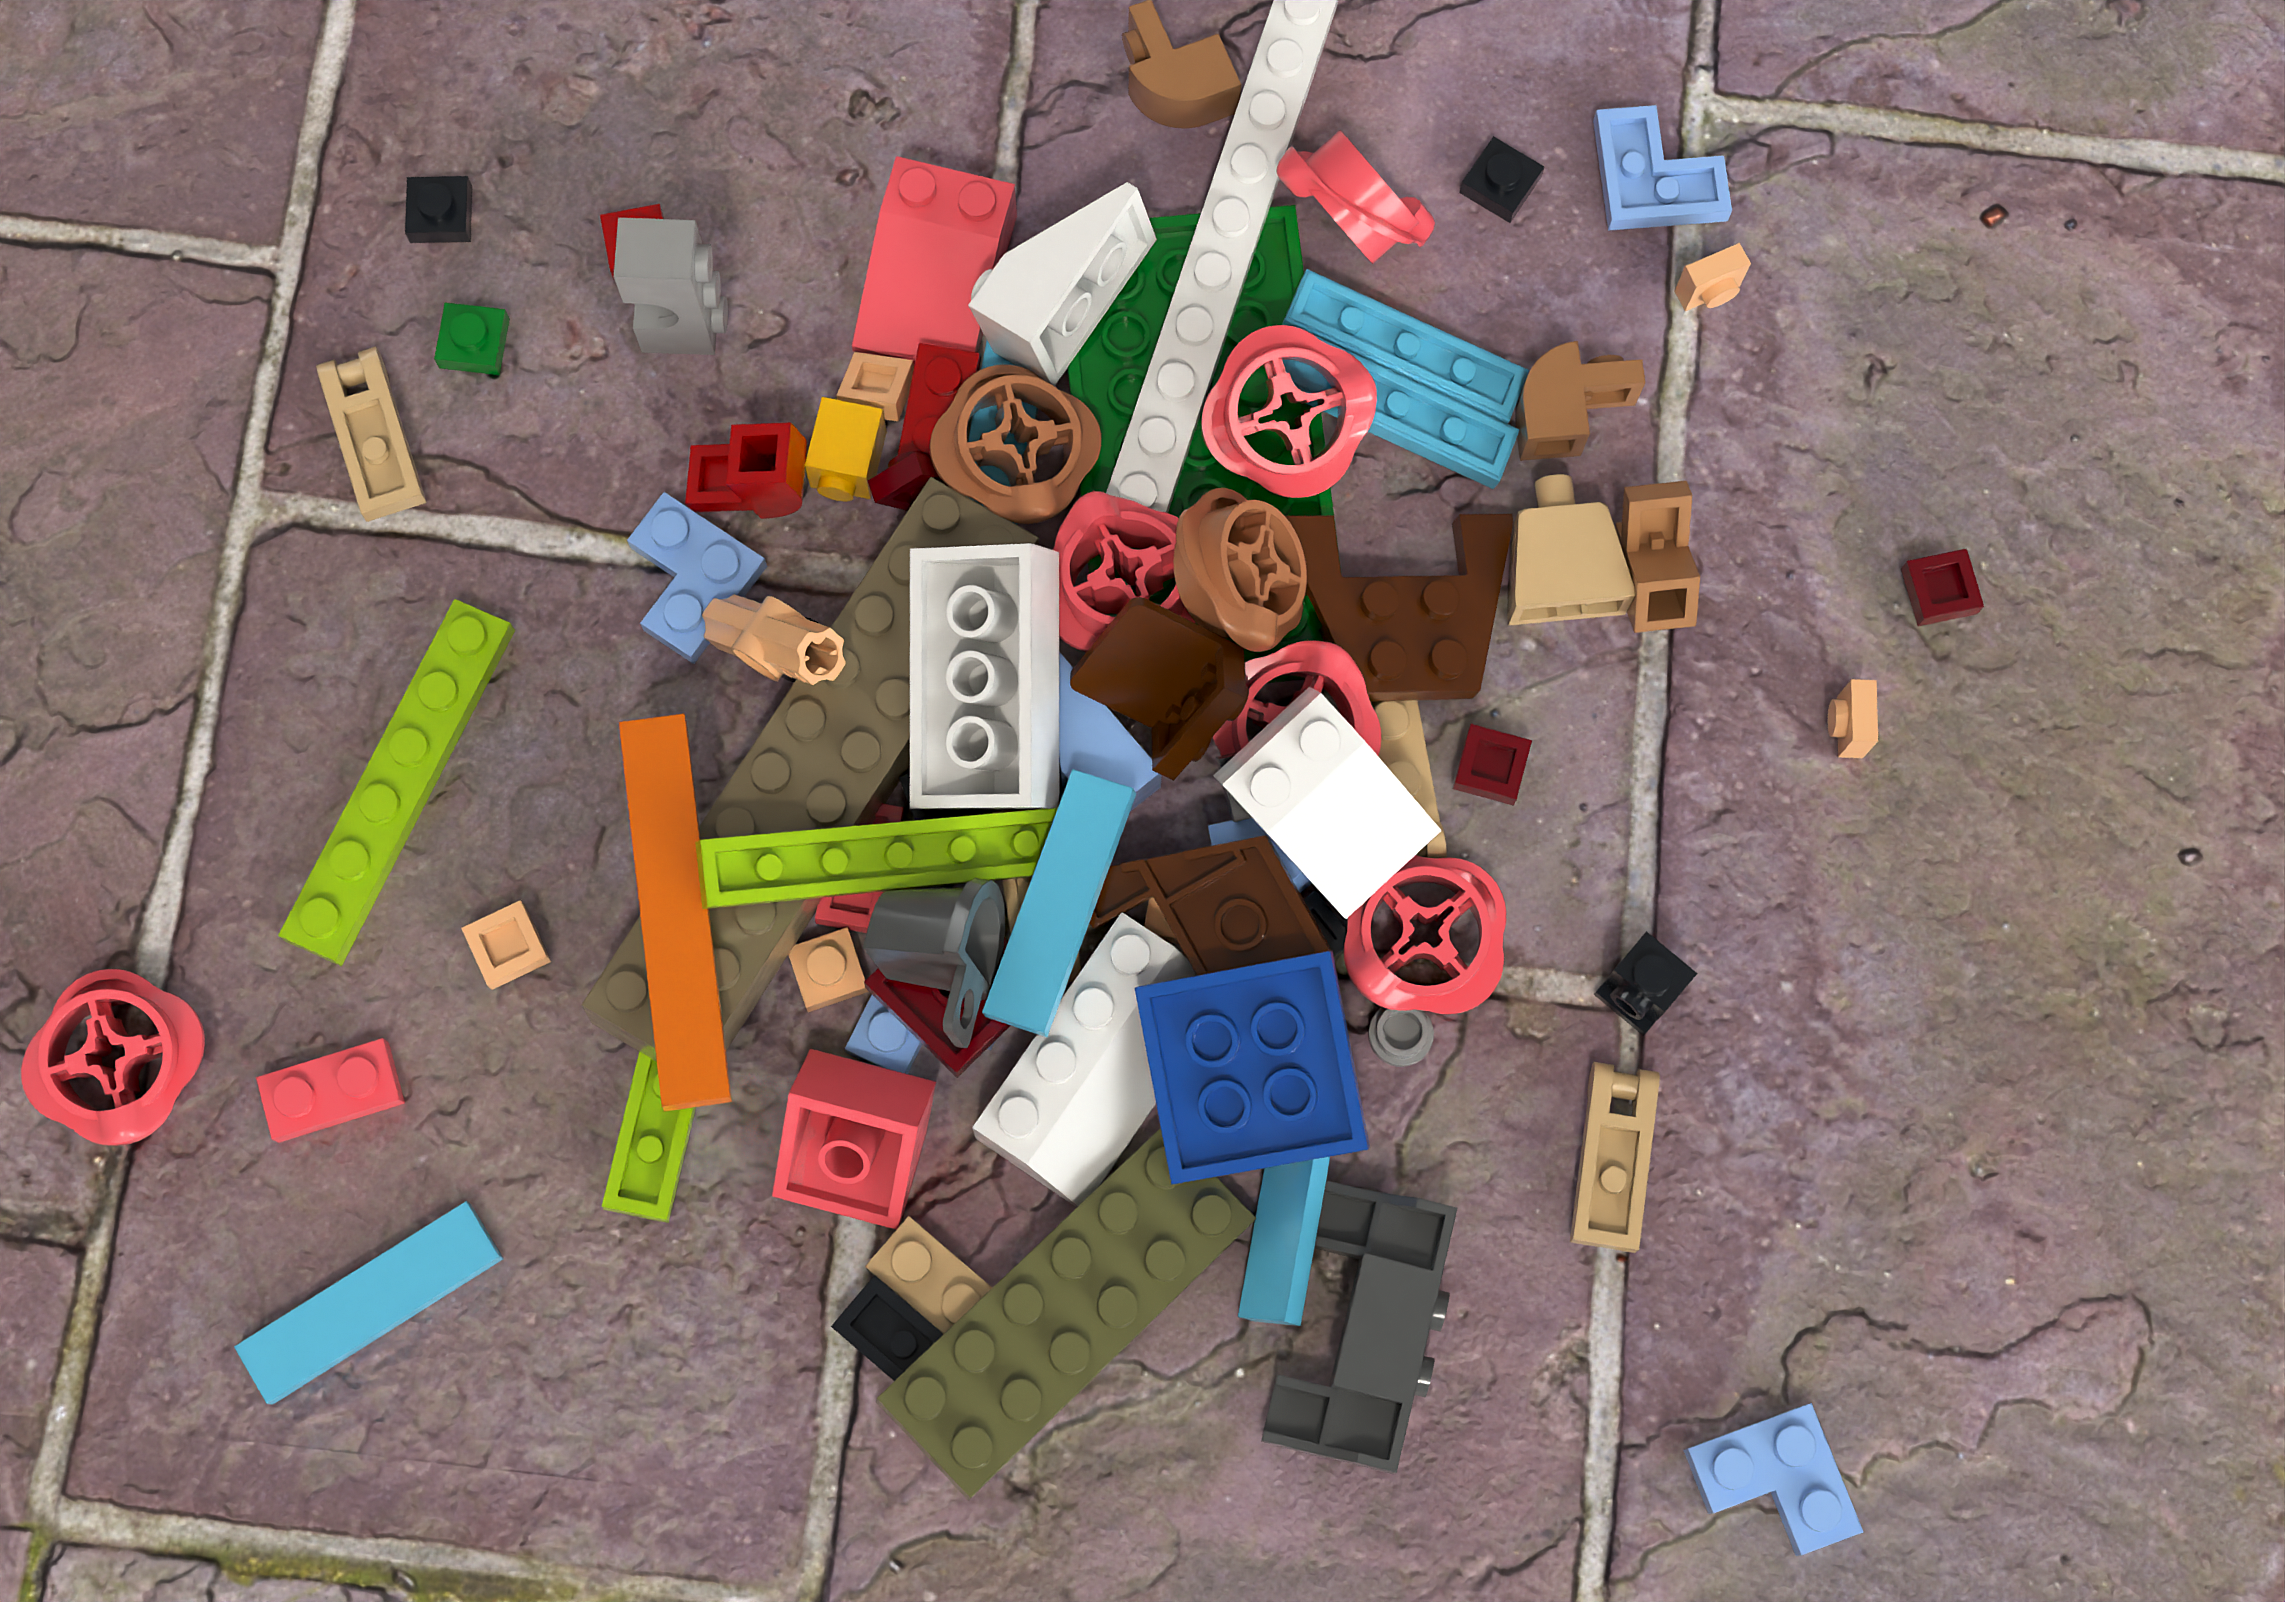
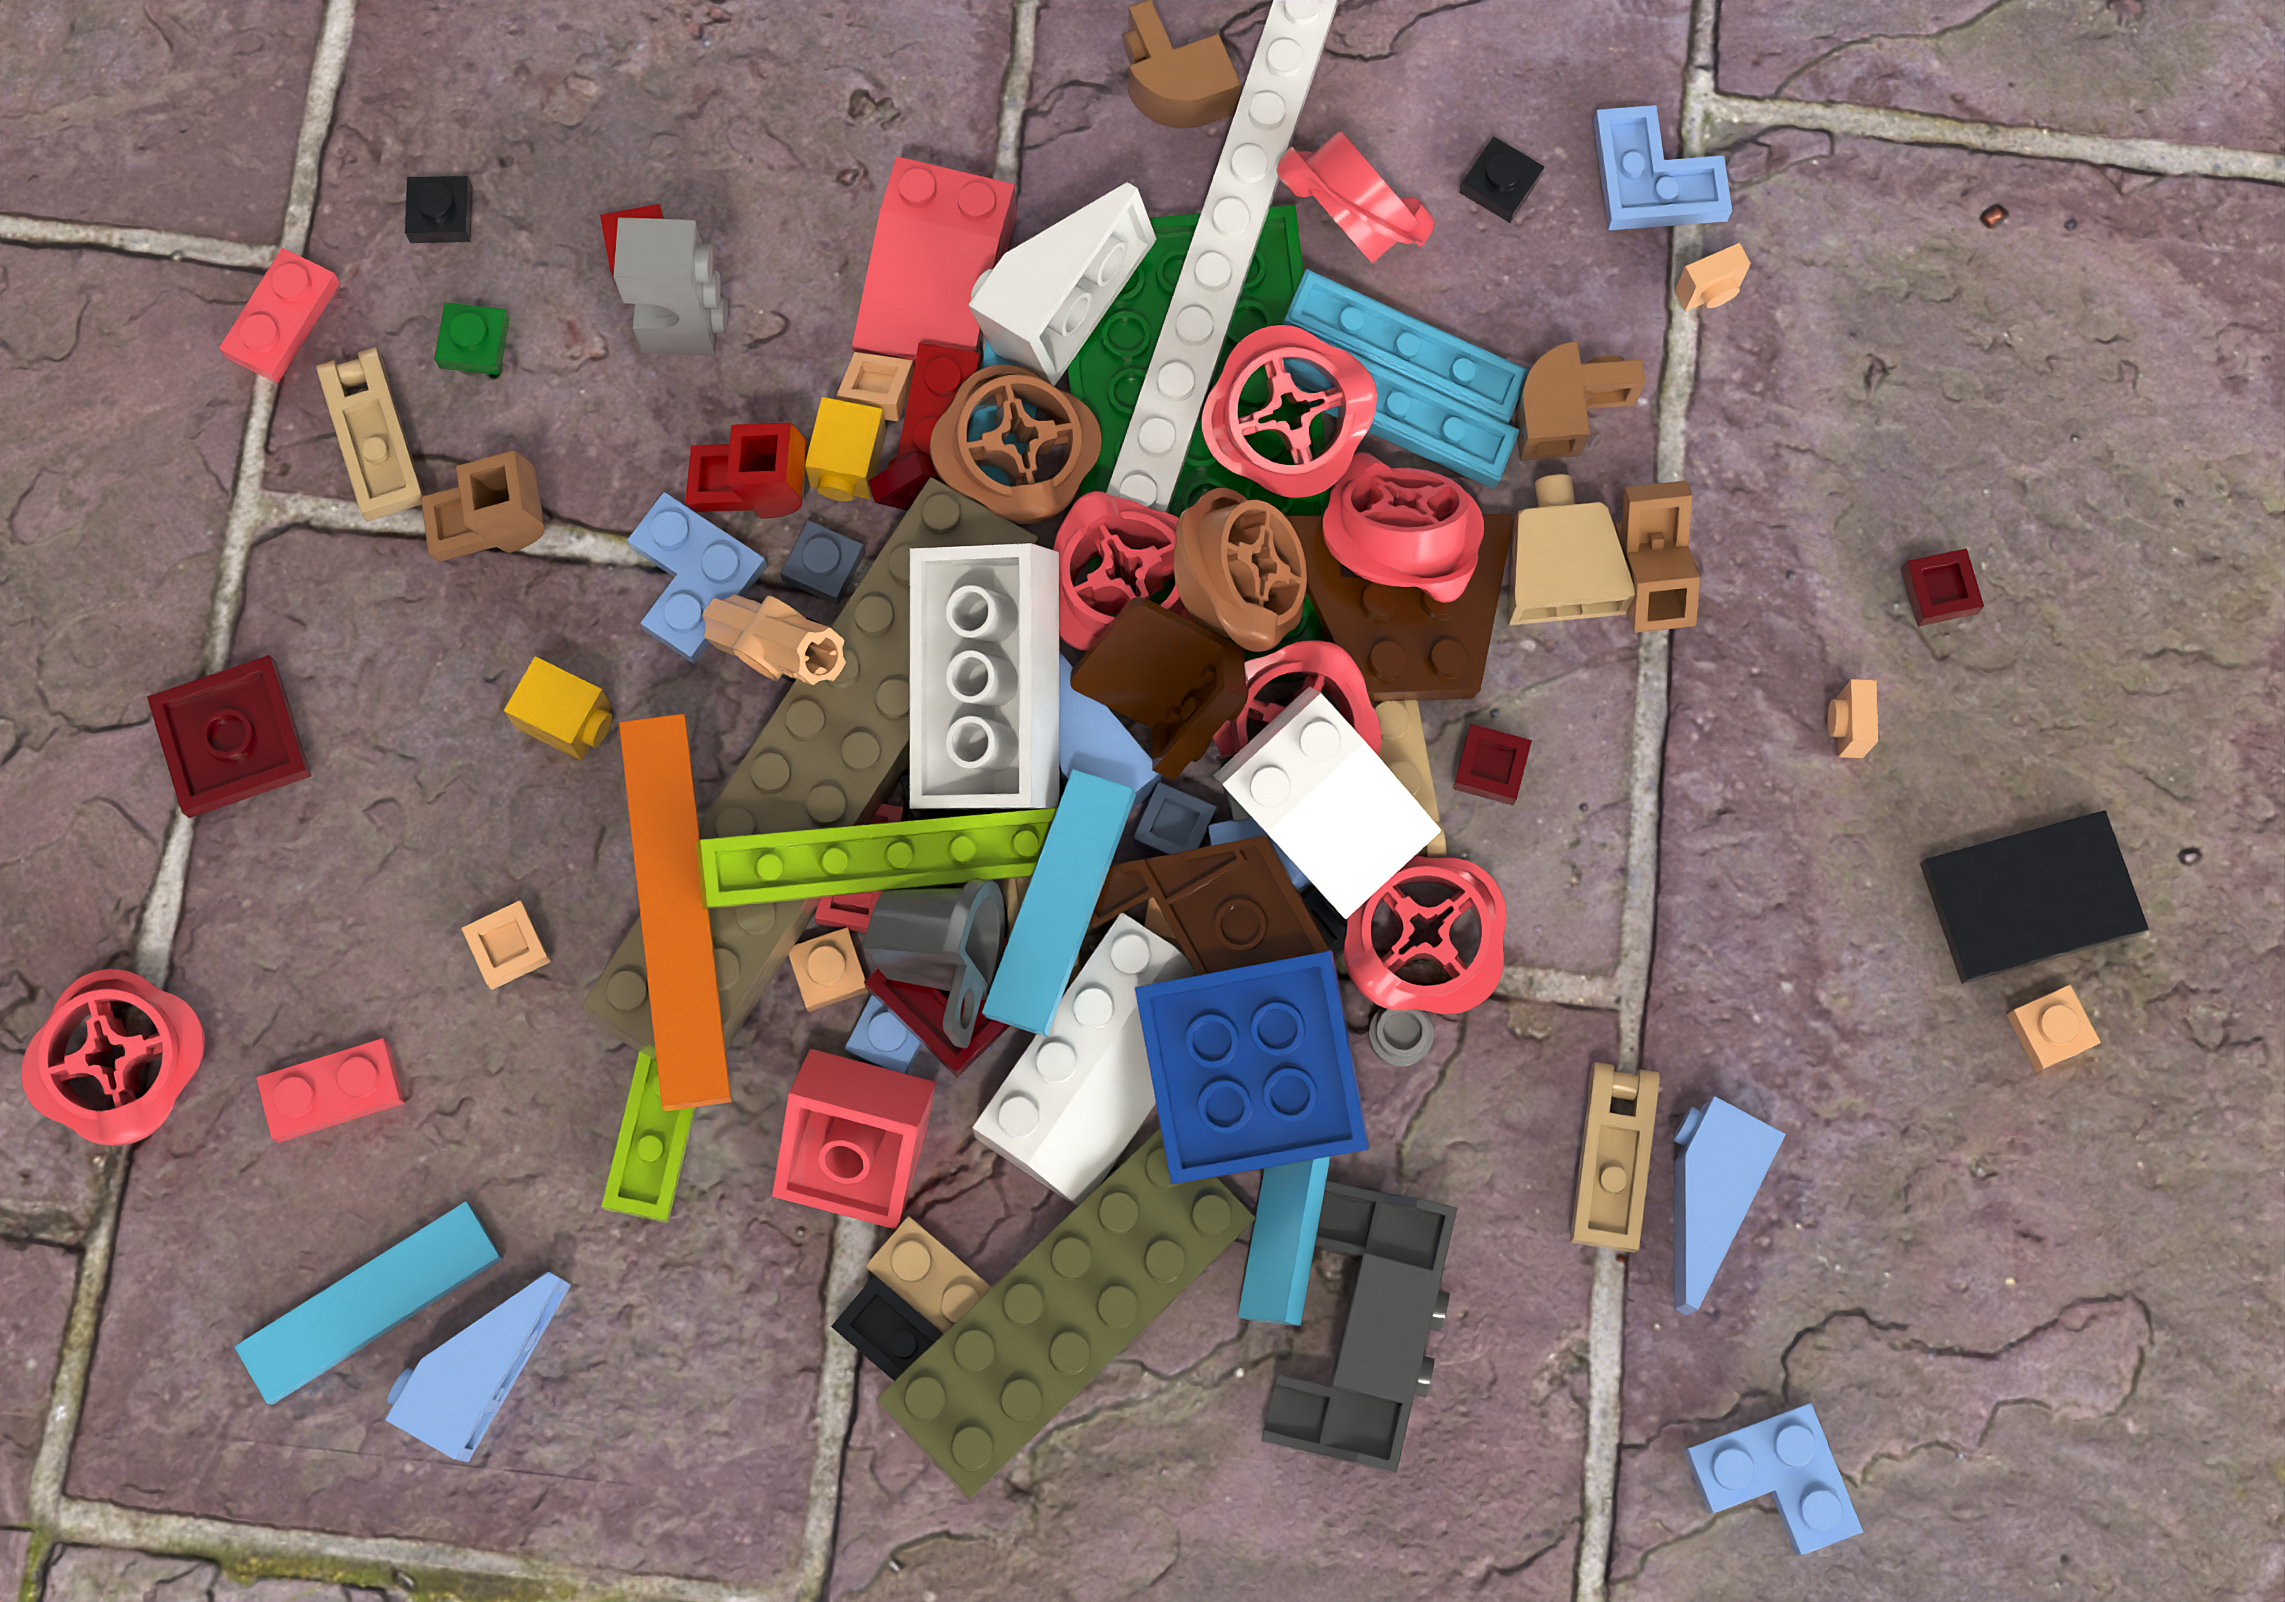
(228, 736): none -> dark red plate
(279, 315): none -> coral plate
(397, 783): lime plate -> none
(467, 1378): none -> light blue slope
(489, 509): none -> medium nougat brick
(560, 709): none -> yellow brick
(822, 562): none -> sand blue plate
(1173, 822): none -> sand blue plate
(1404, 527): none -> coral piece
(1645, 983): black brick -> none
(1714, 1185): none -> light blue slope
(2034, 896): none -> black tile
(2053, 1028): none -> light nougat plate

